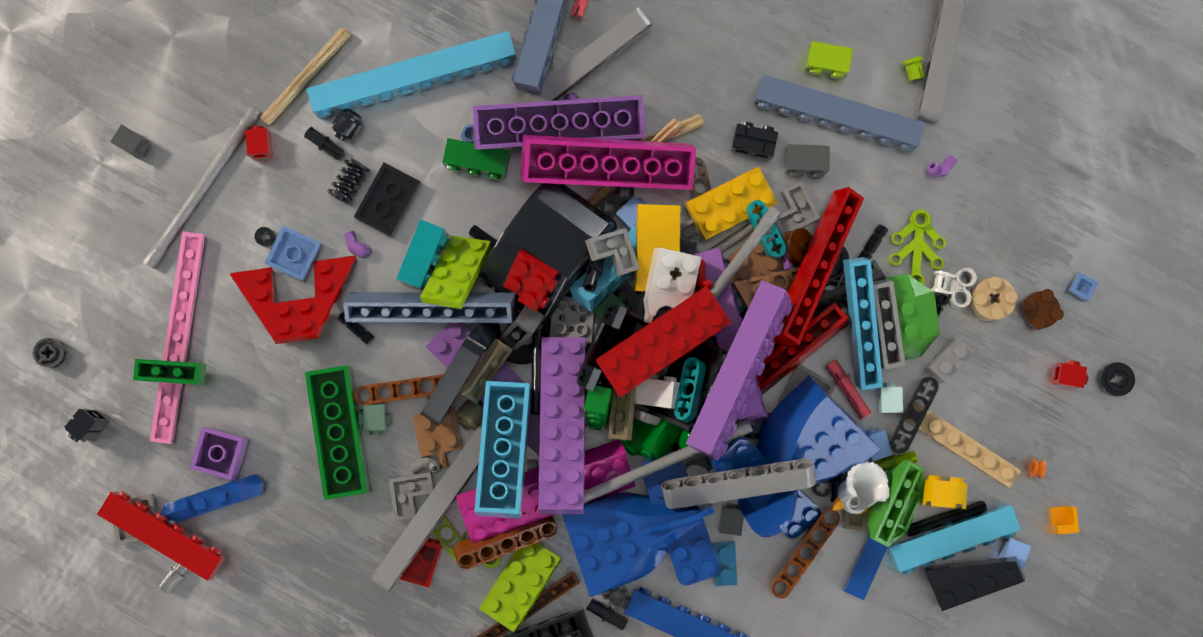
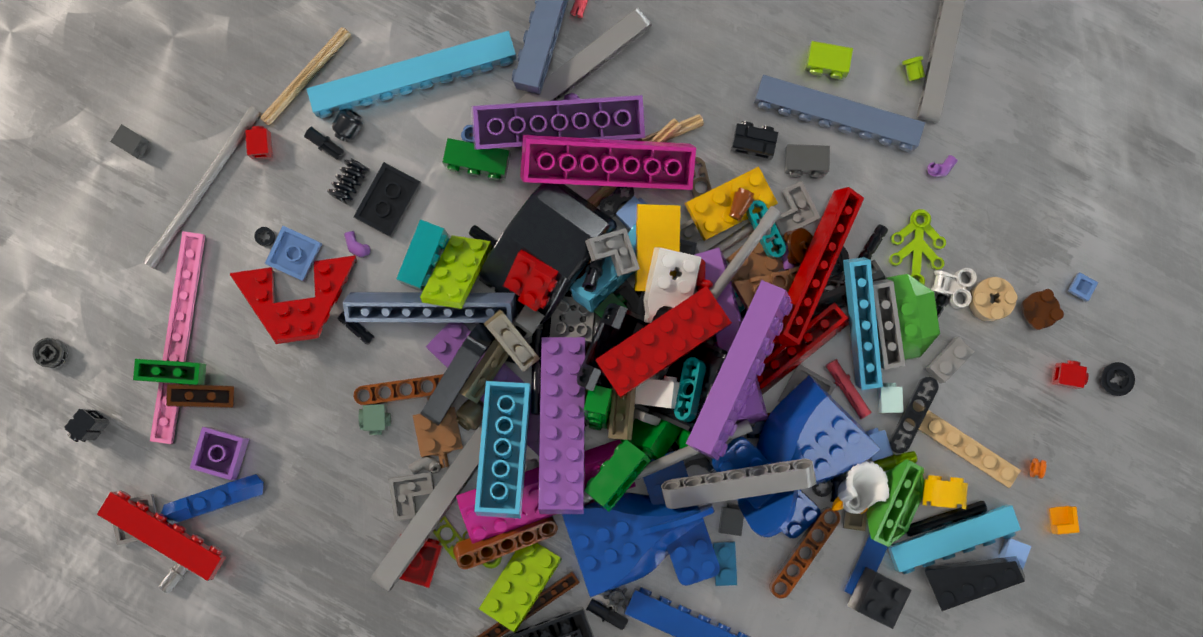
(199, 396): none -> reddish brown brick
(337, 432): green brick -> none
(511, 340): none -> dark tan plate
(617, 475): none -> green brick
(741, 202): none -> dark orange cone
(879, 597): none -> black brick

